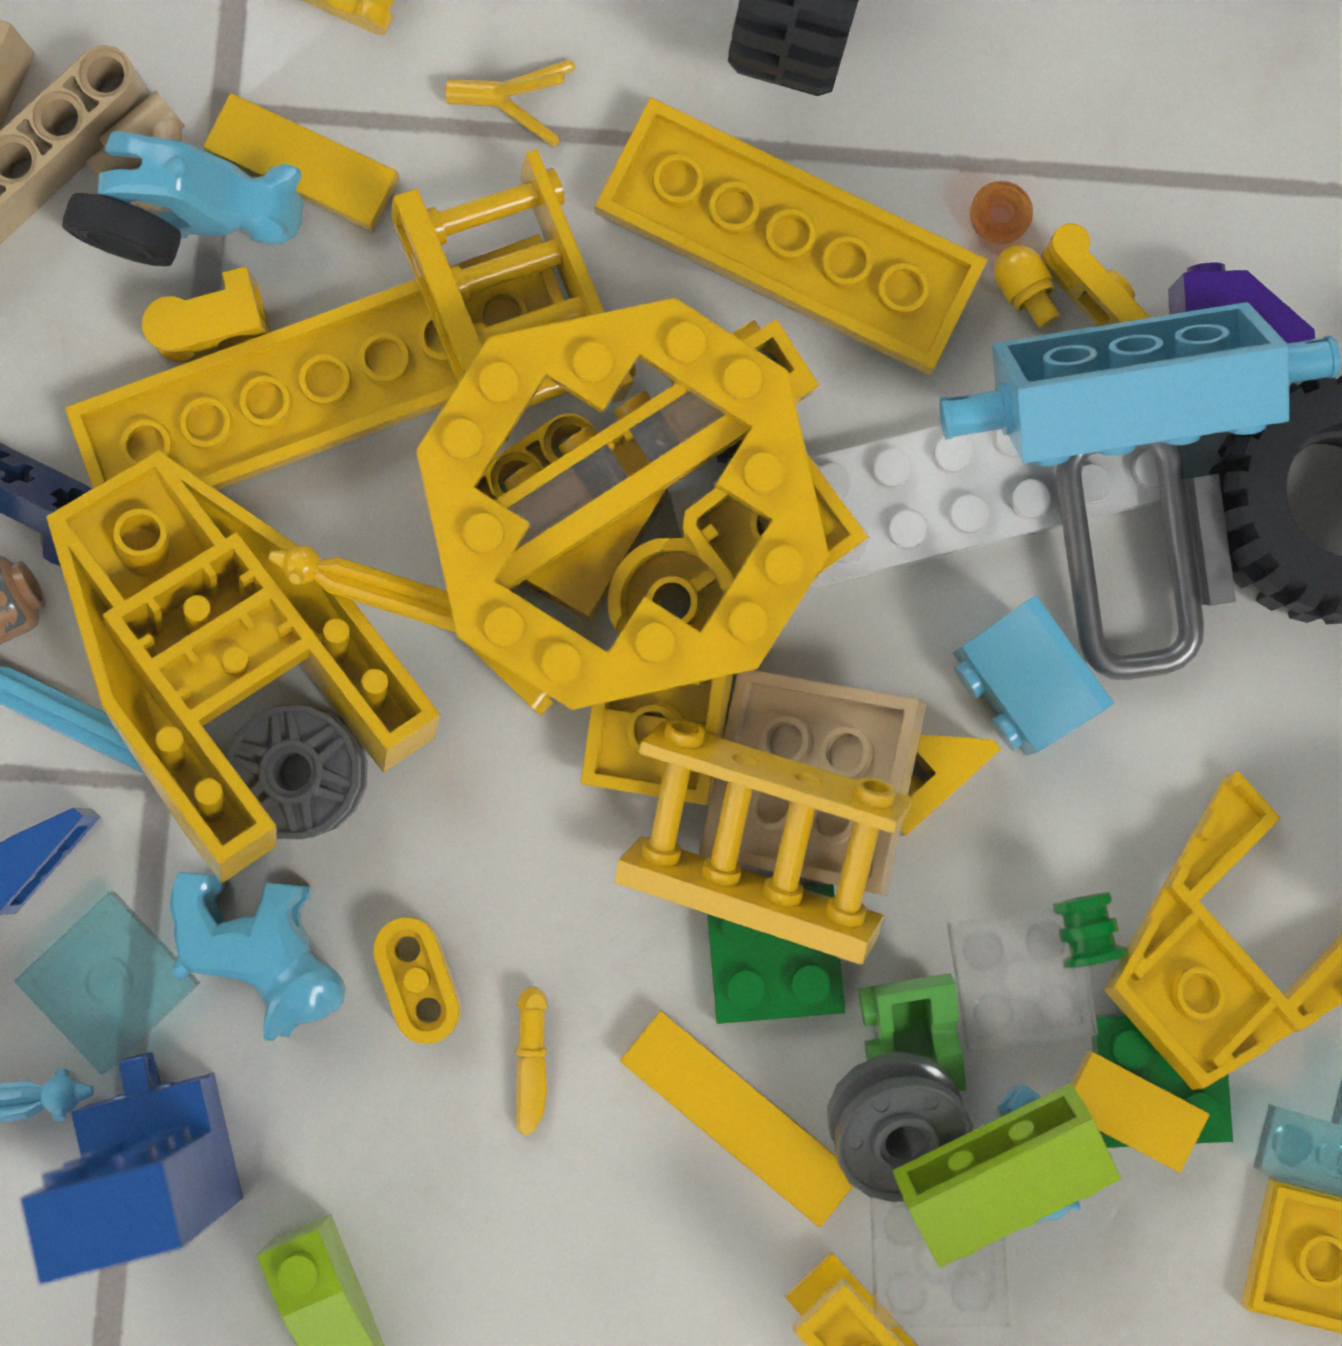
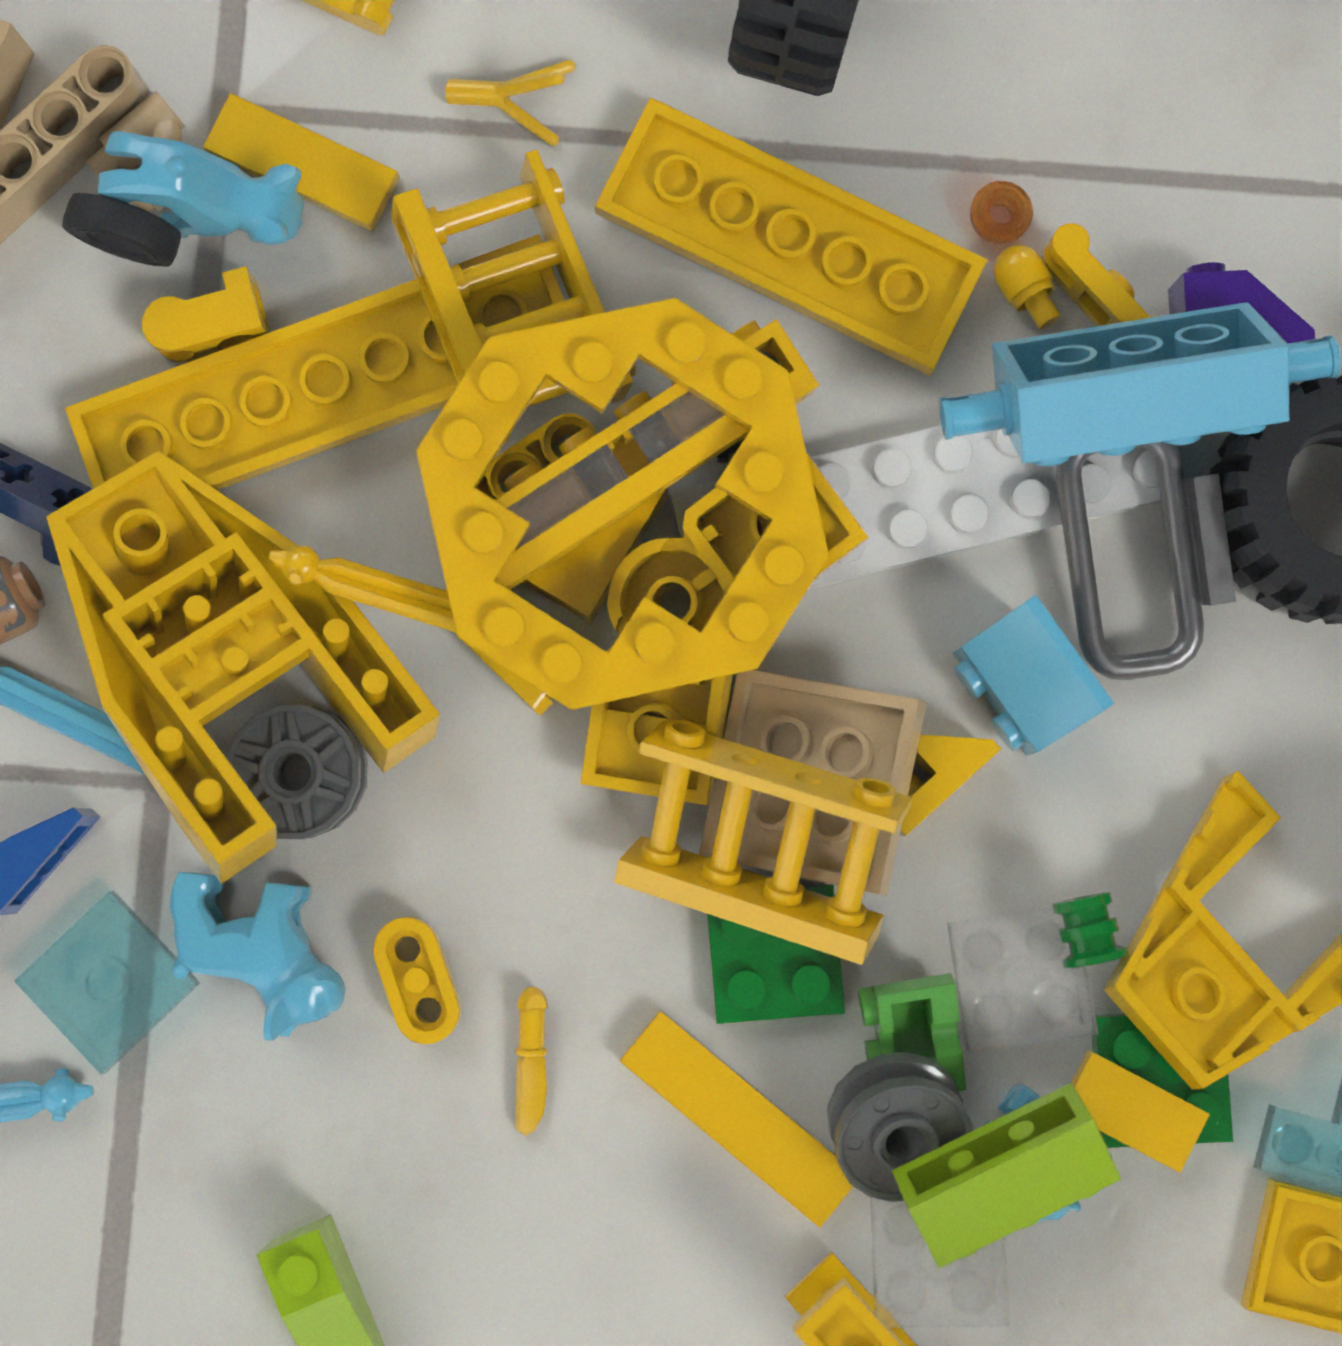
(146, 1179): blue hinge -> none

